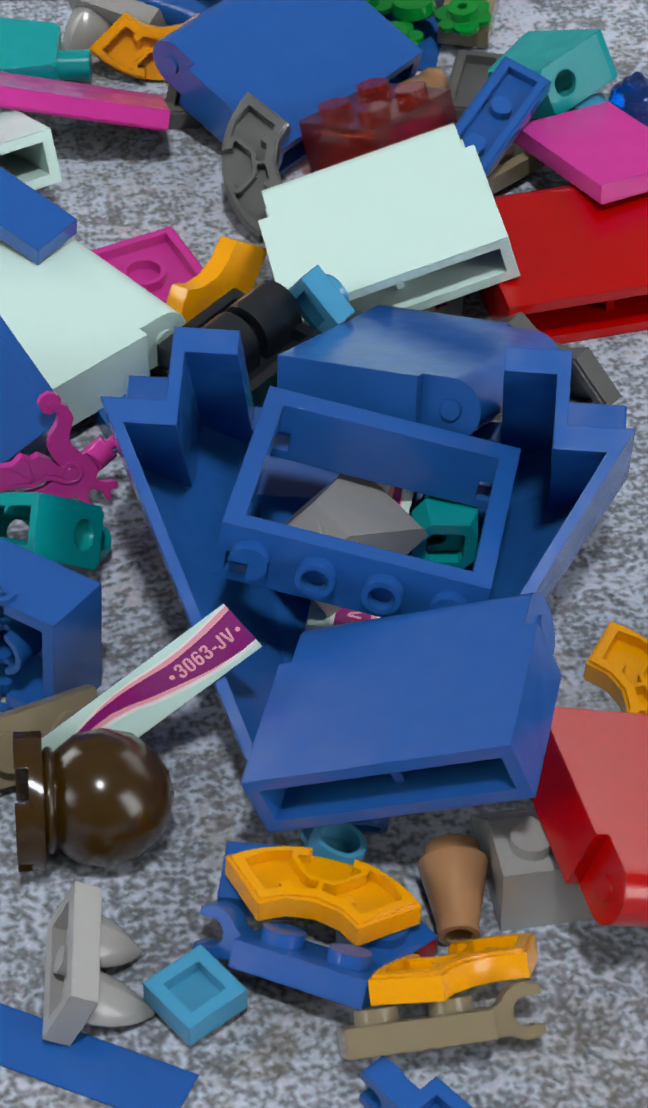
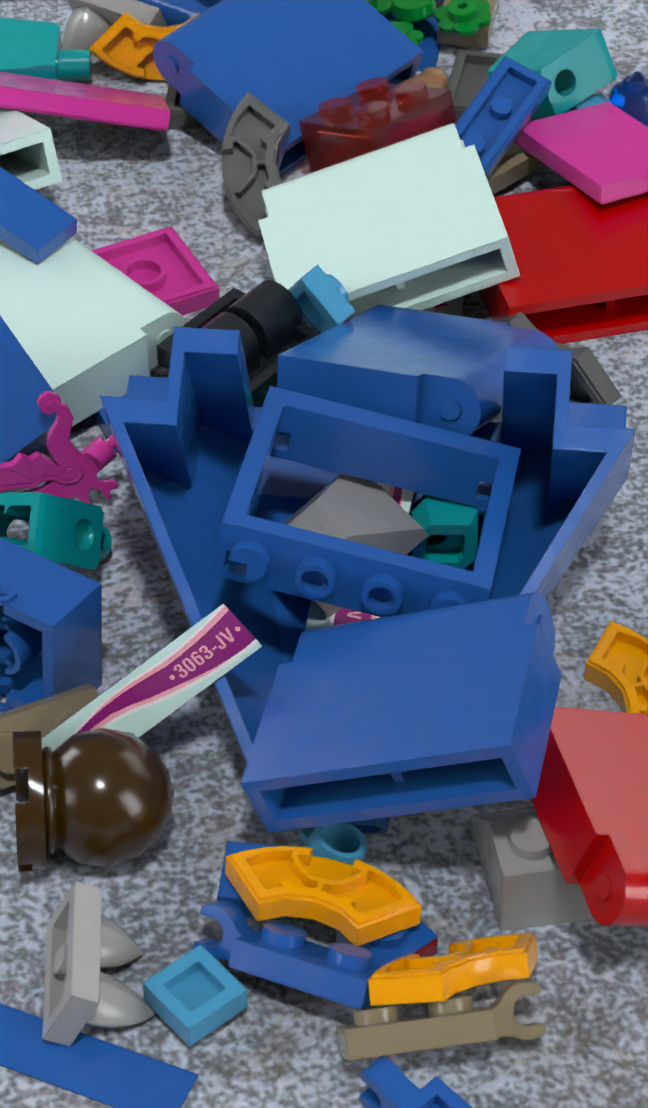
(231, 266): light orange tile -> none
(455, 885): medium nougat cone -> none

